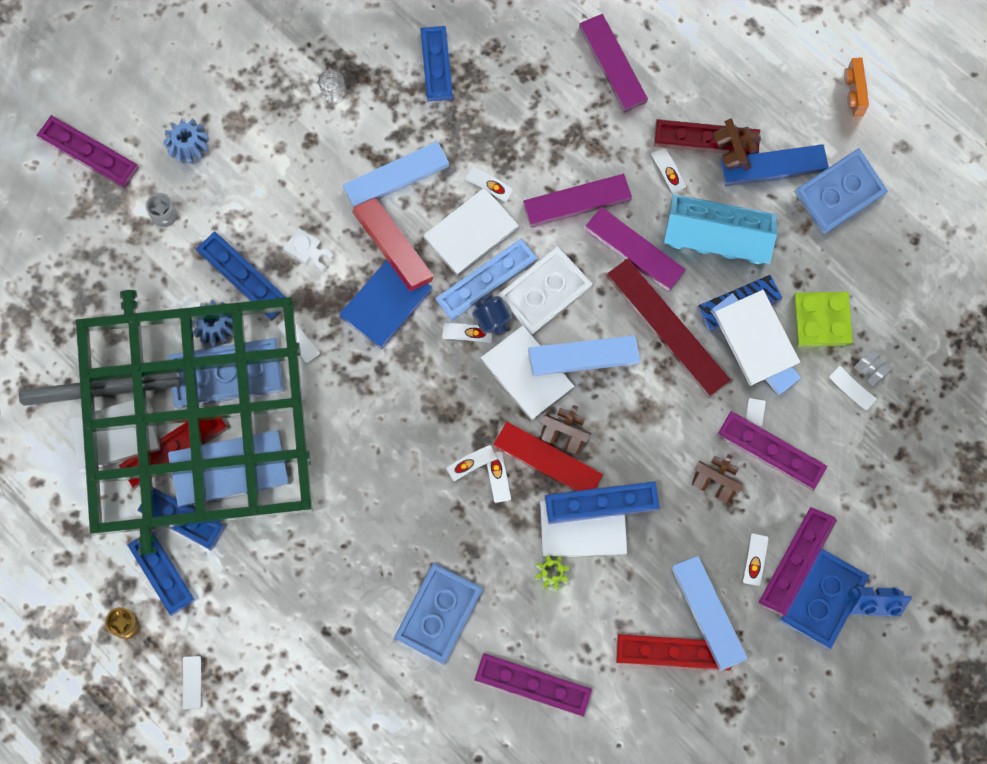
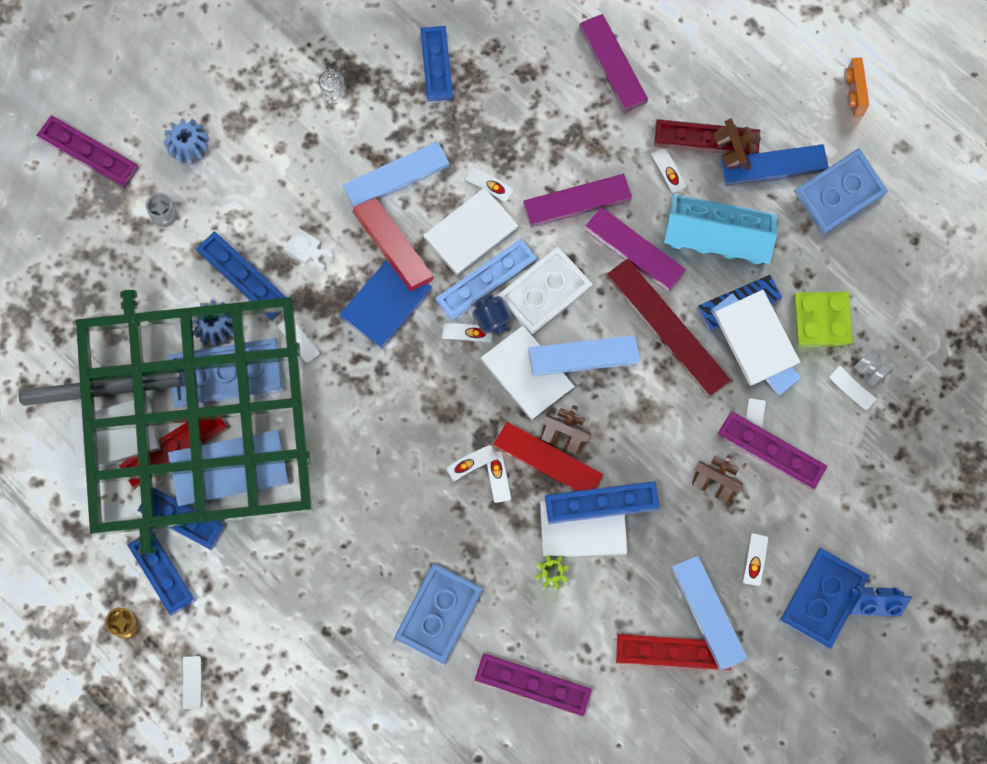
(797, 561): magenta tile -> none

